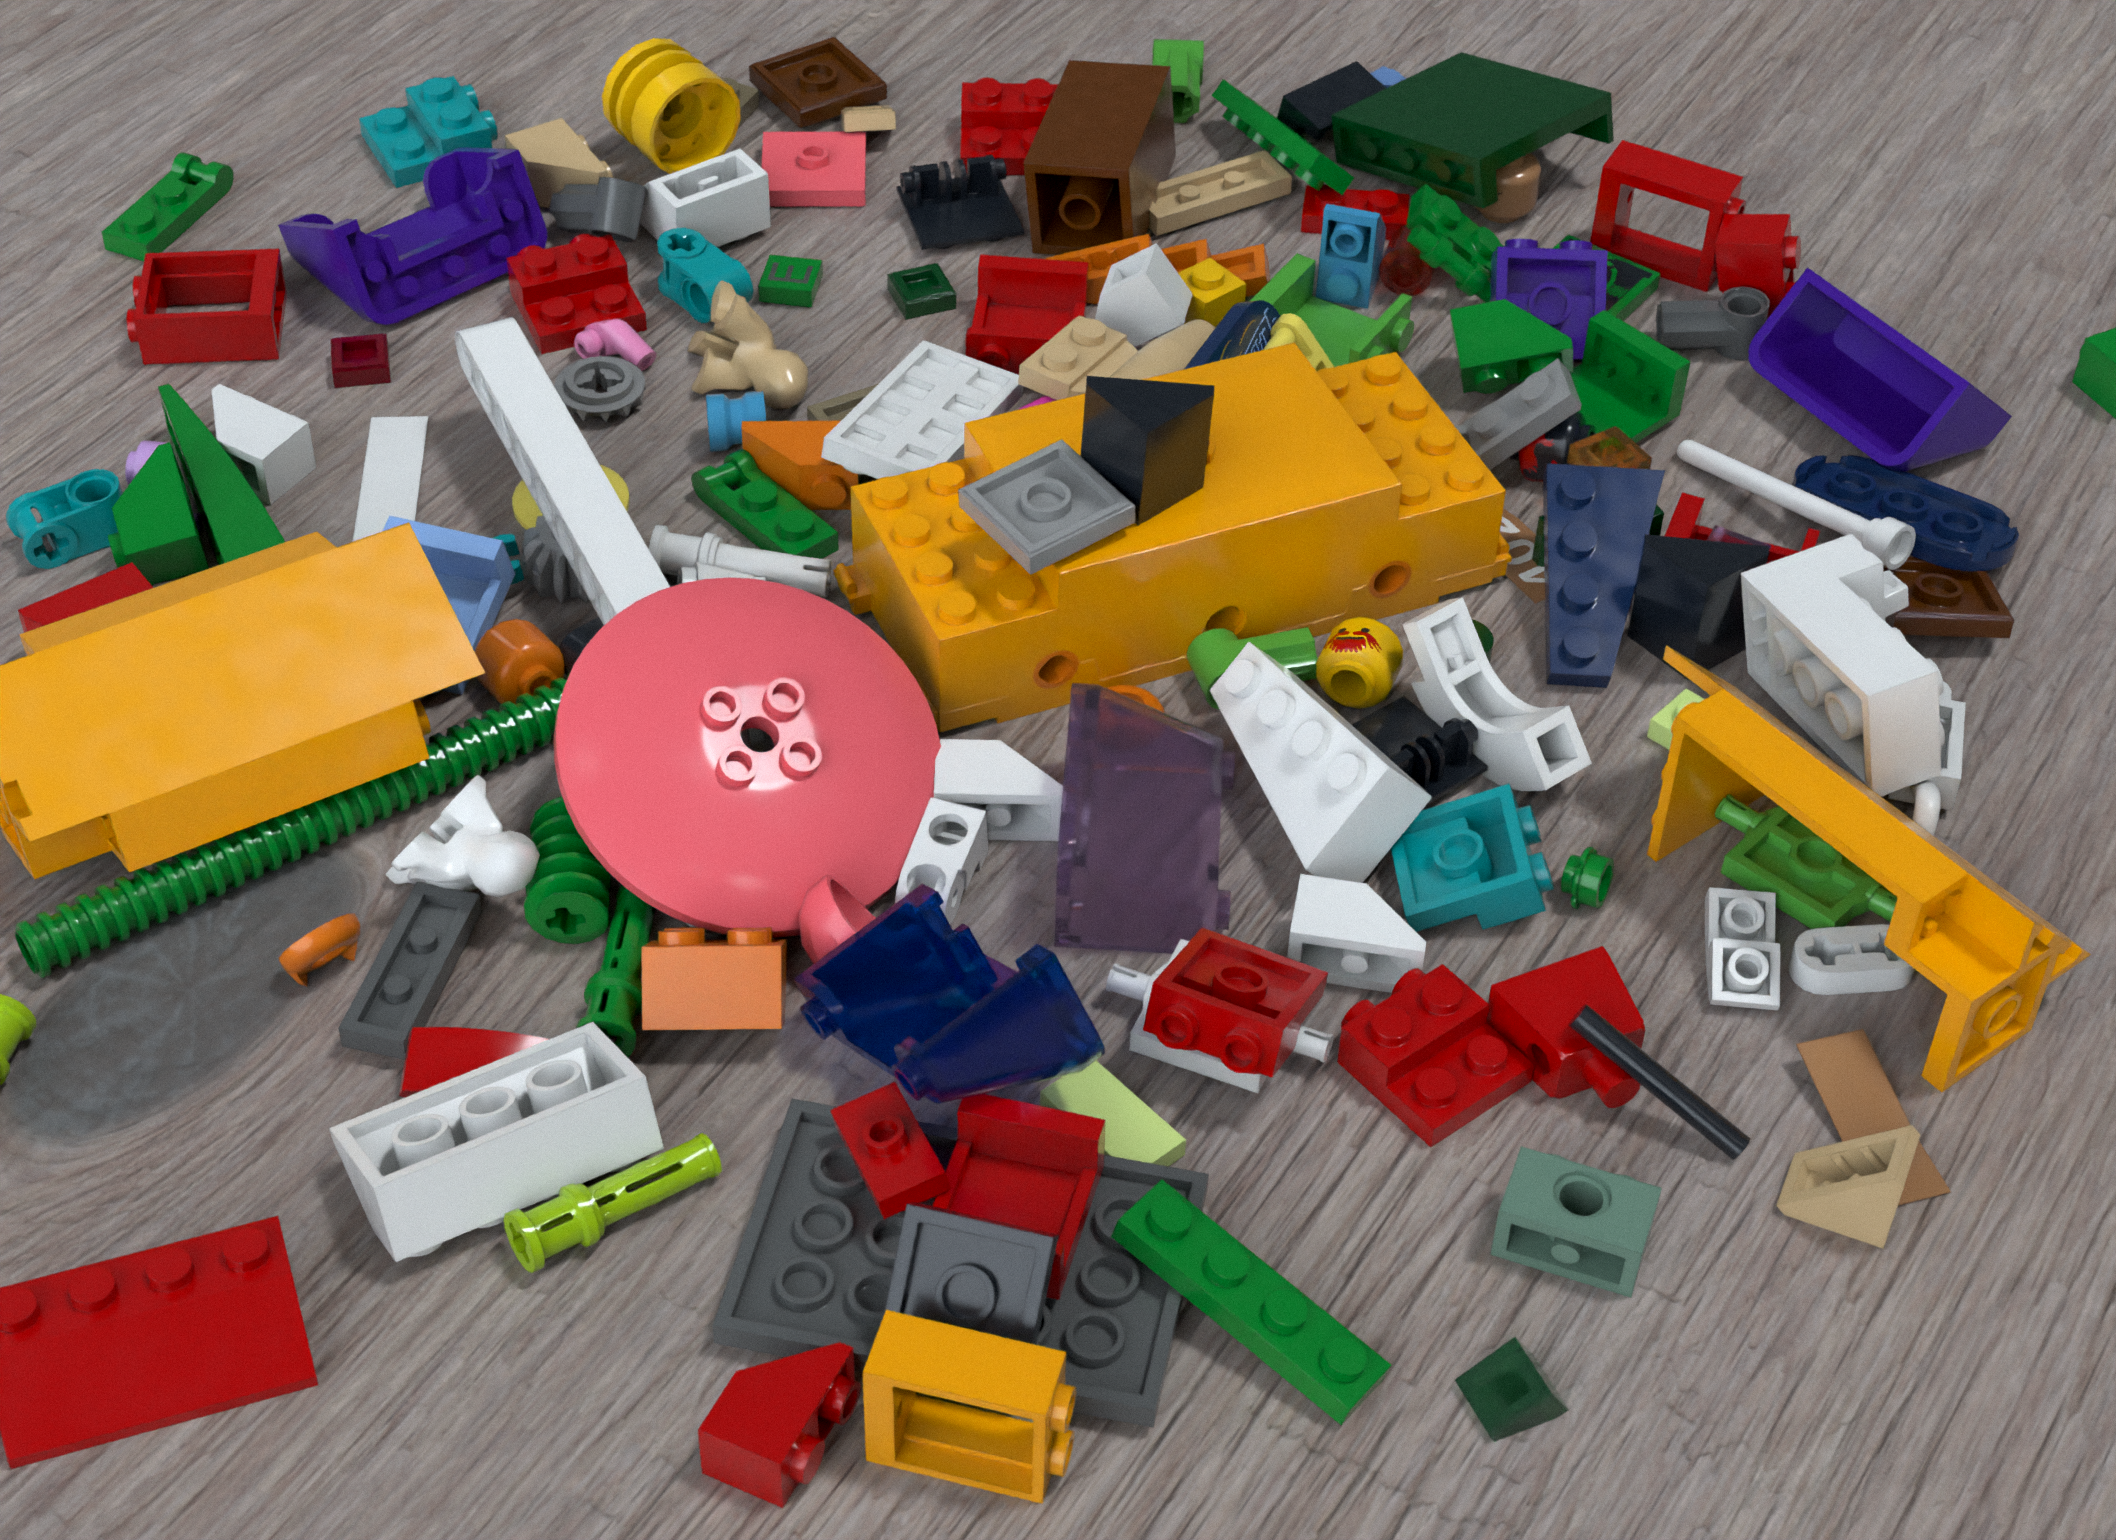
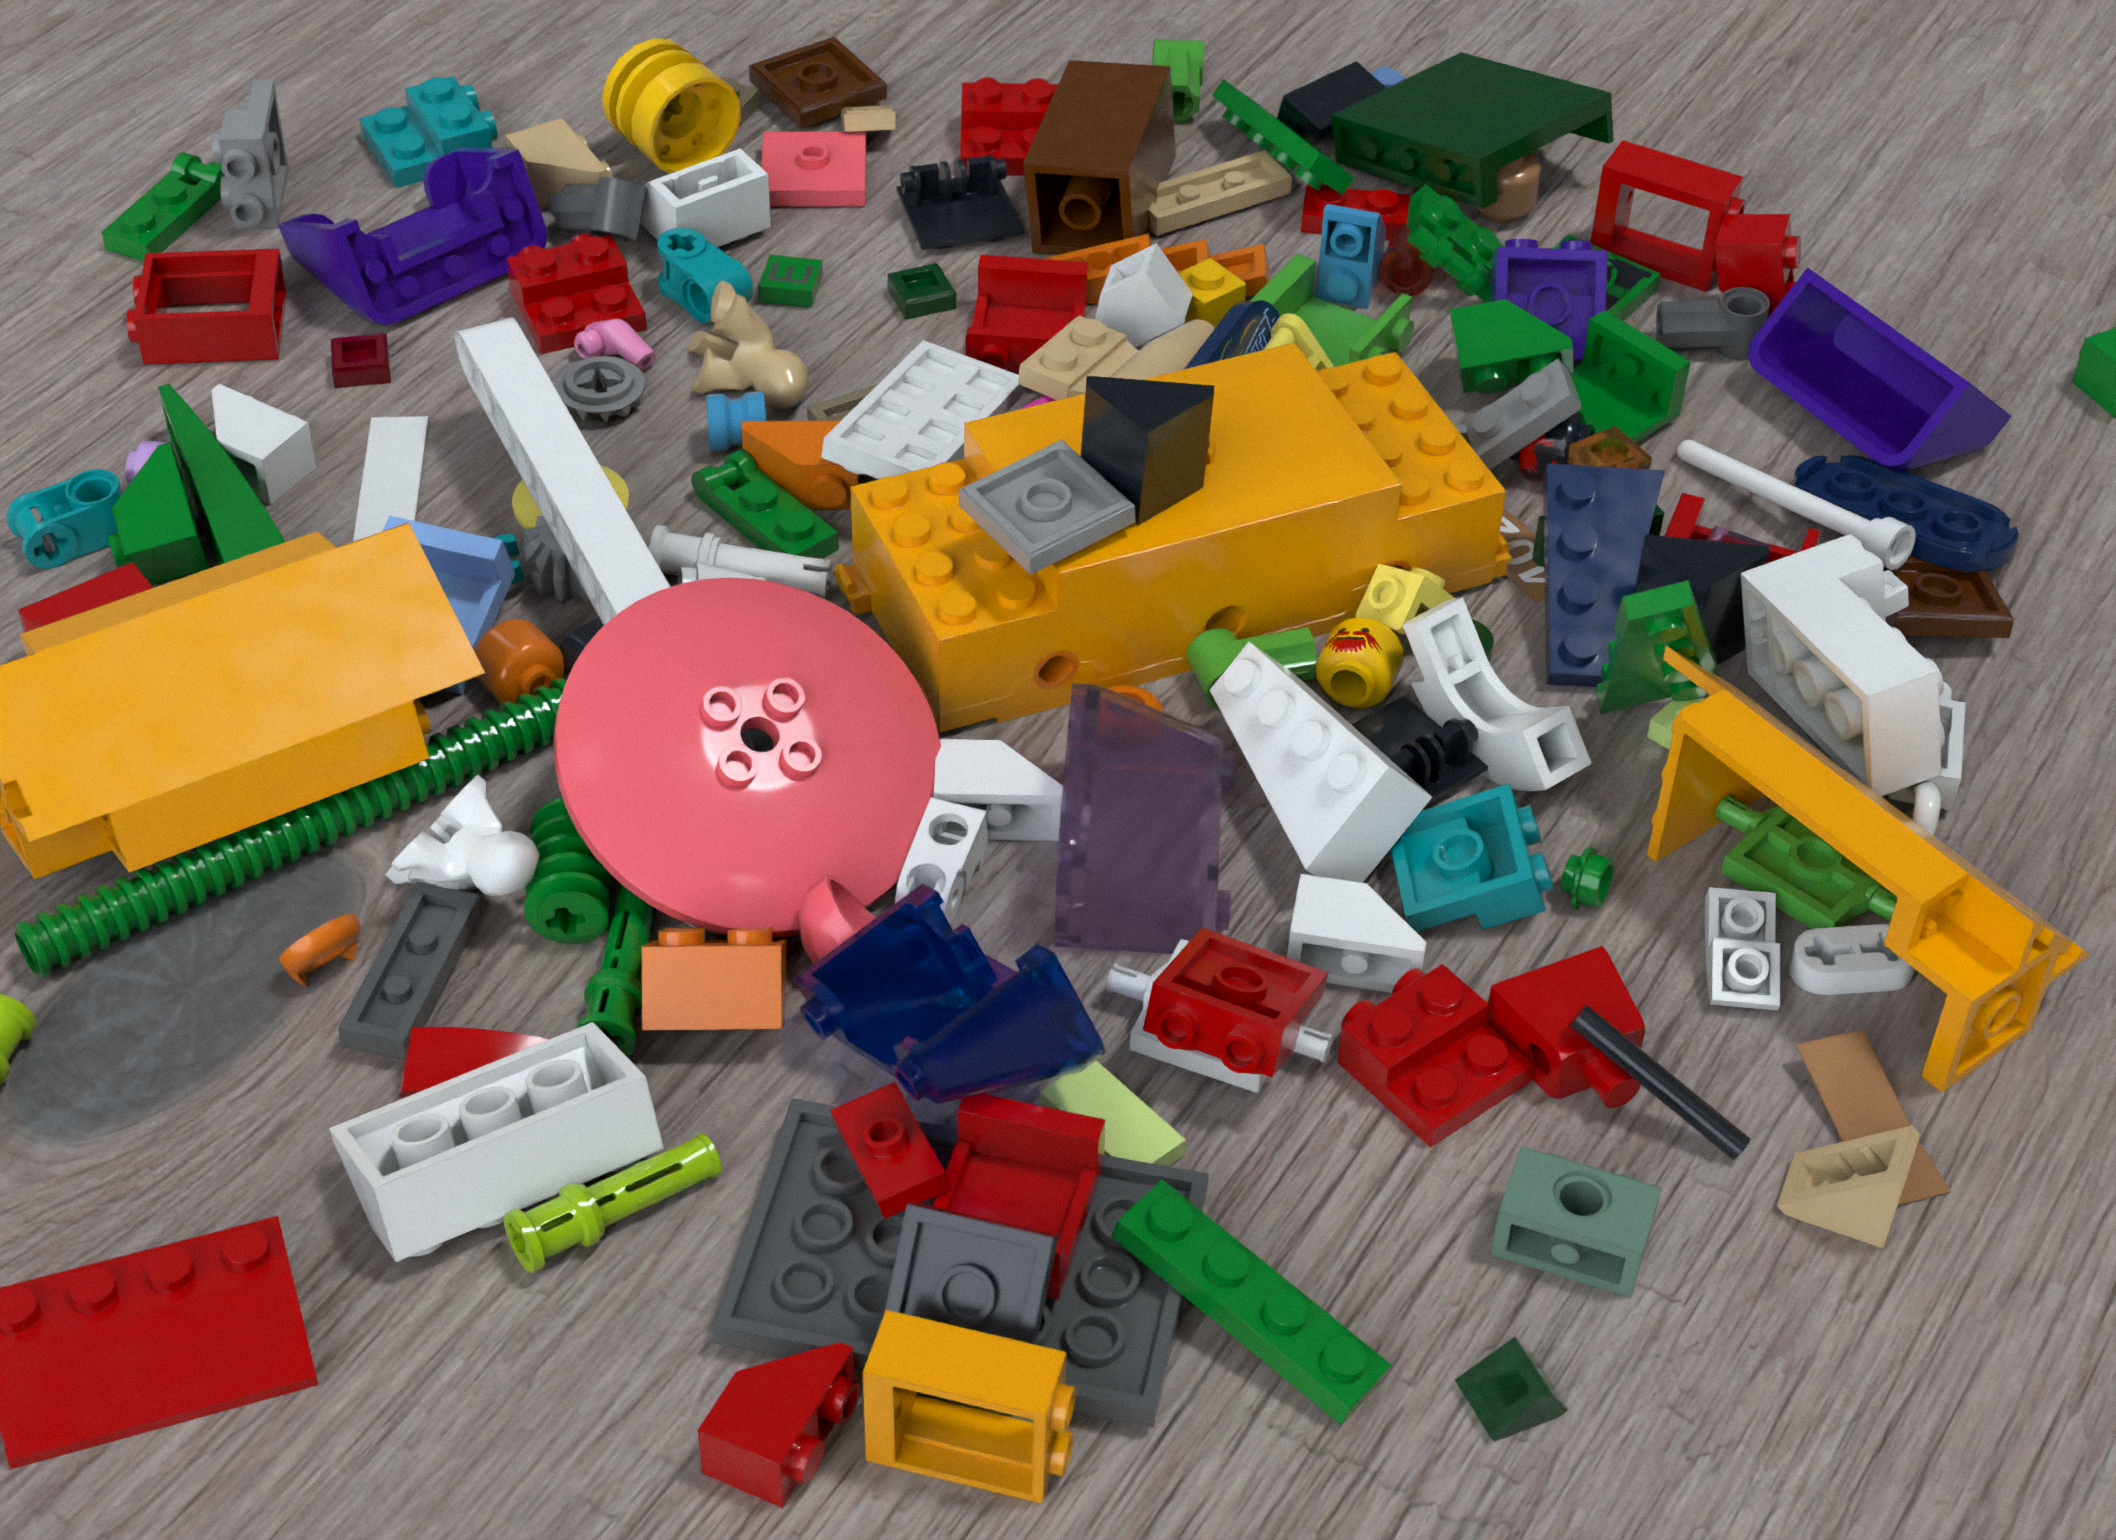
(253, 159): none -> light grey plate
(1401, 595): none -> light yellow bracket
(1642, 631): none -> green wing

